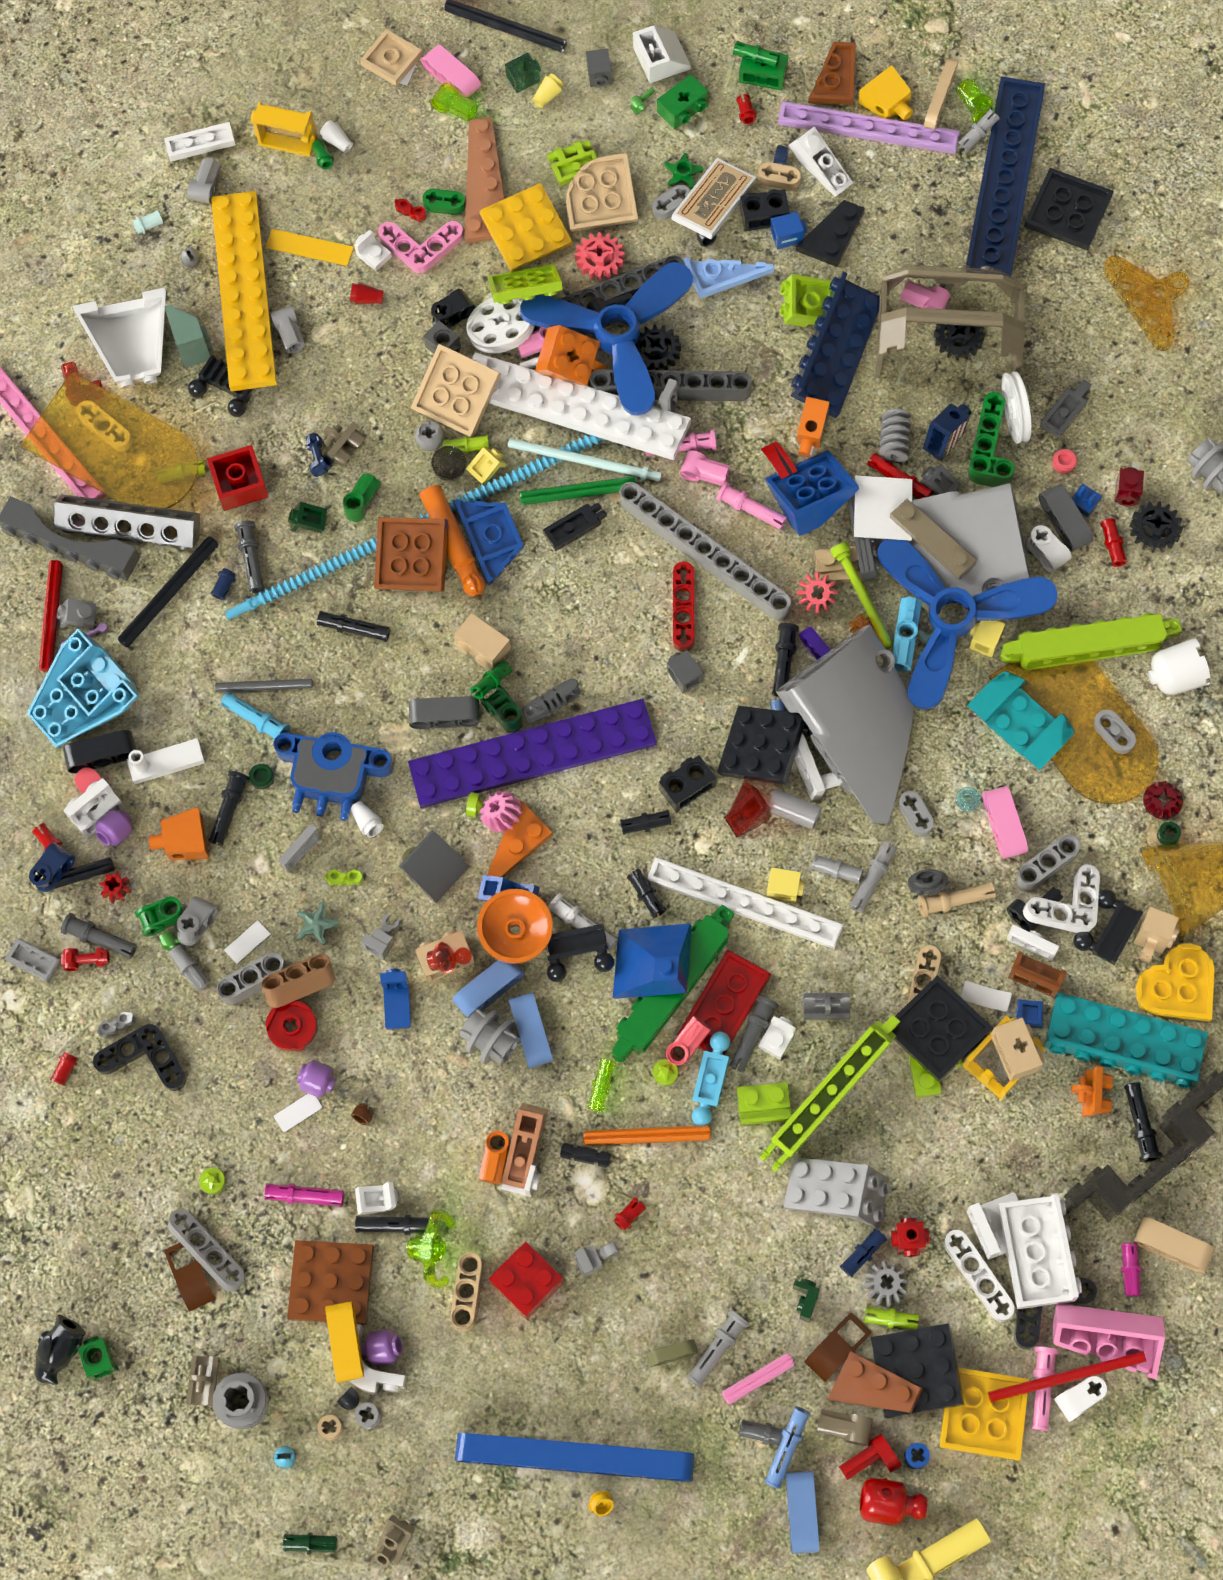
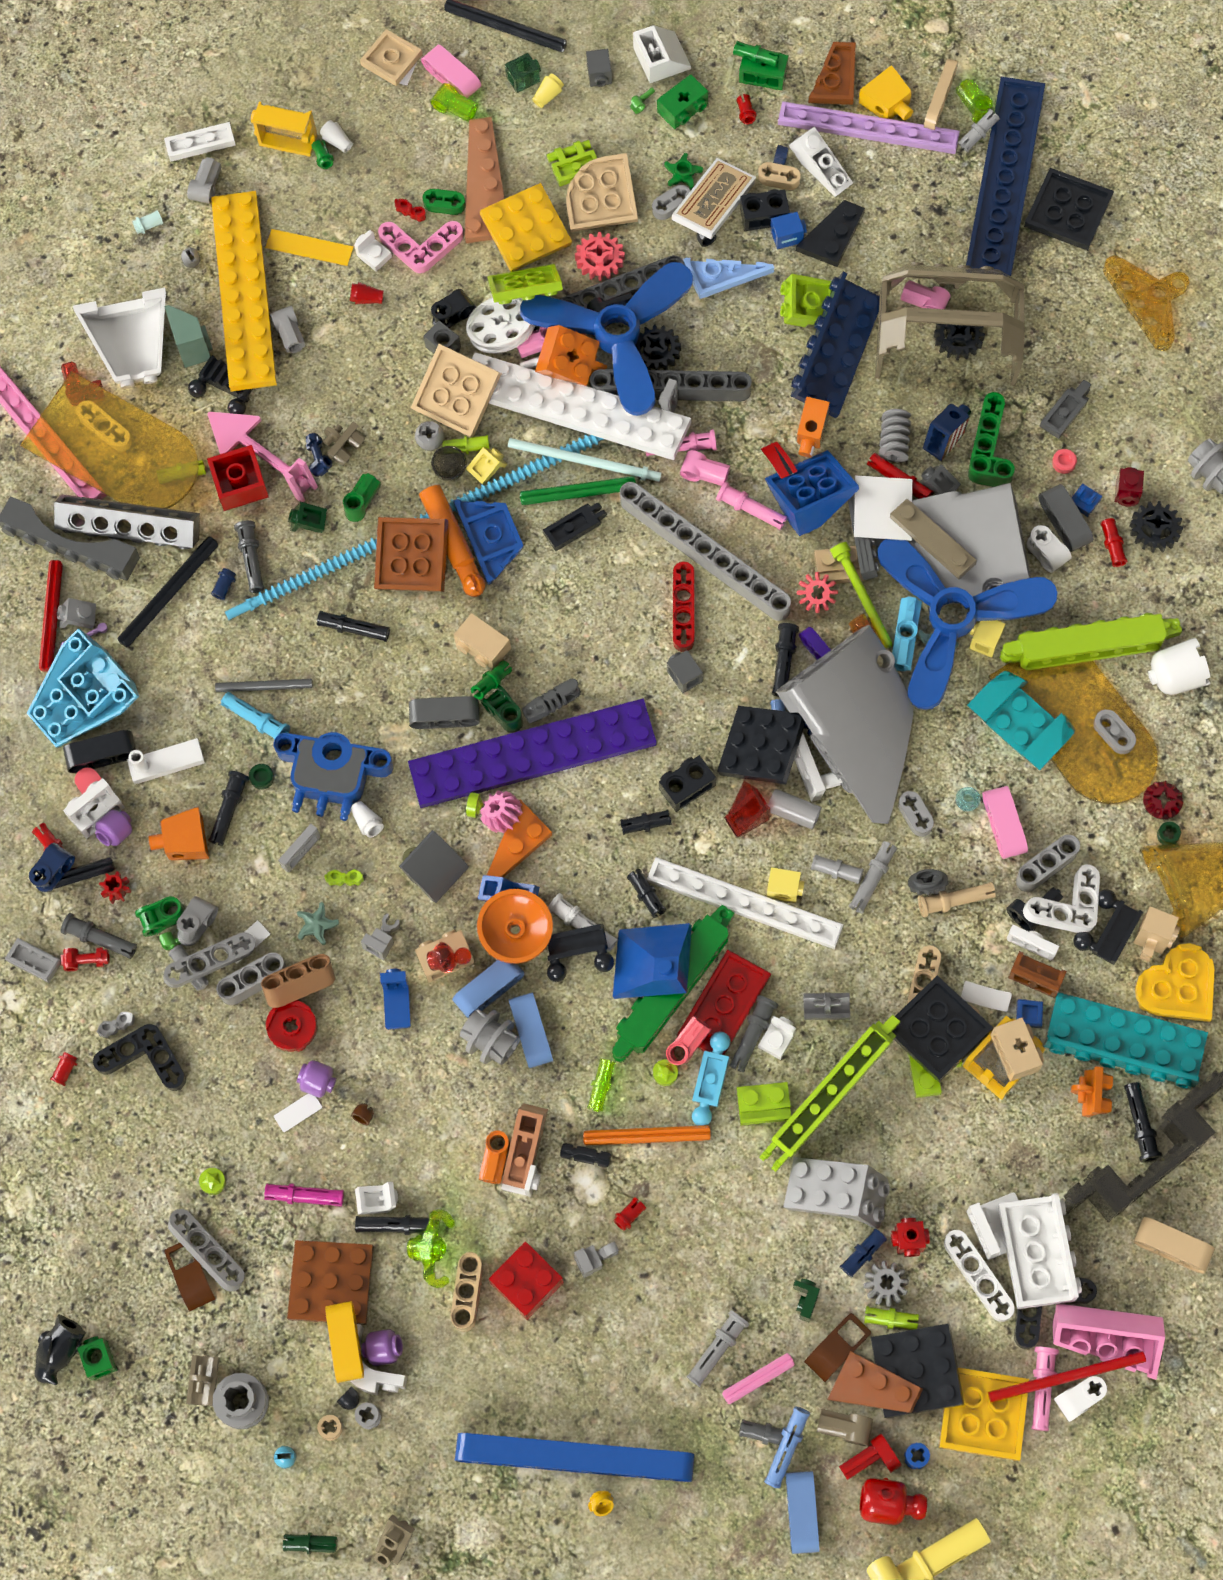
(208, 958): none -> light grey beam
(233, 430): none -> bright pink piece
(672, 1353): olive beam -> none
(1016, 407): white wedge -> none
(1131, 1269): dark pink axle -> none

